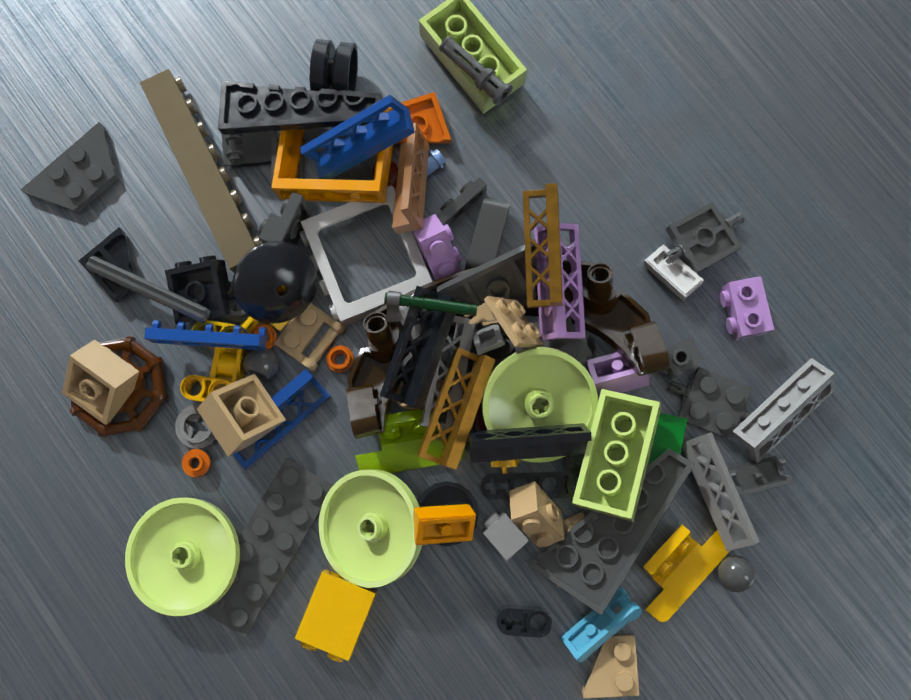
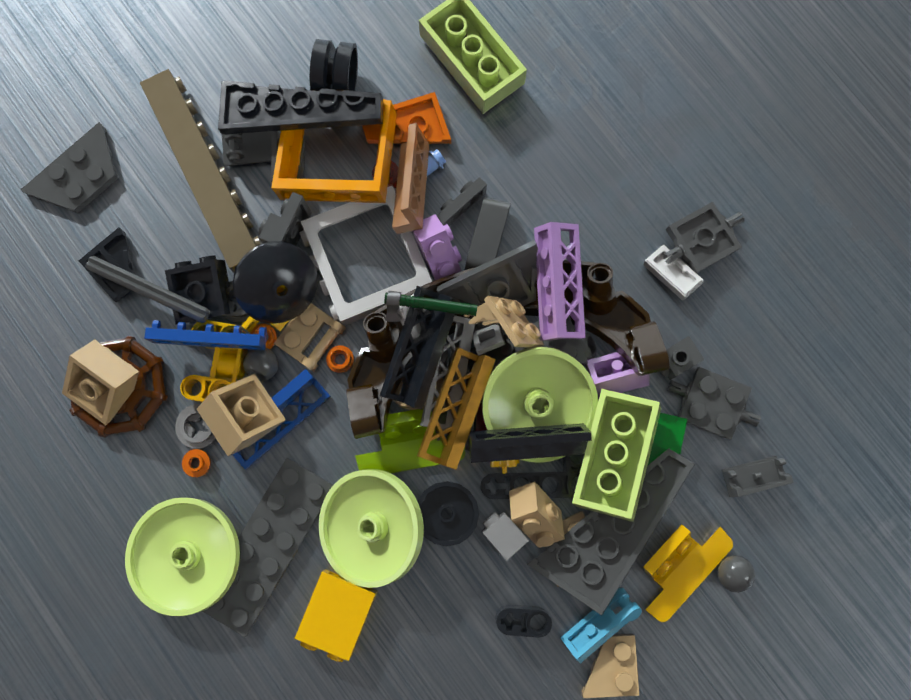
(361, 140): blue fence -> none
(443, 524): light orange slope -> none
(484, 78): dark grey pin -> none
(554, 247): pearl gold fence -> none
(720, 492): light grey fence -> none
(746, 308): lavender brick -> none
(785, 409): light grey fence -> none

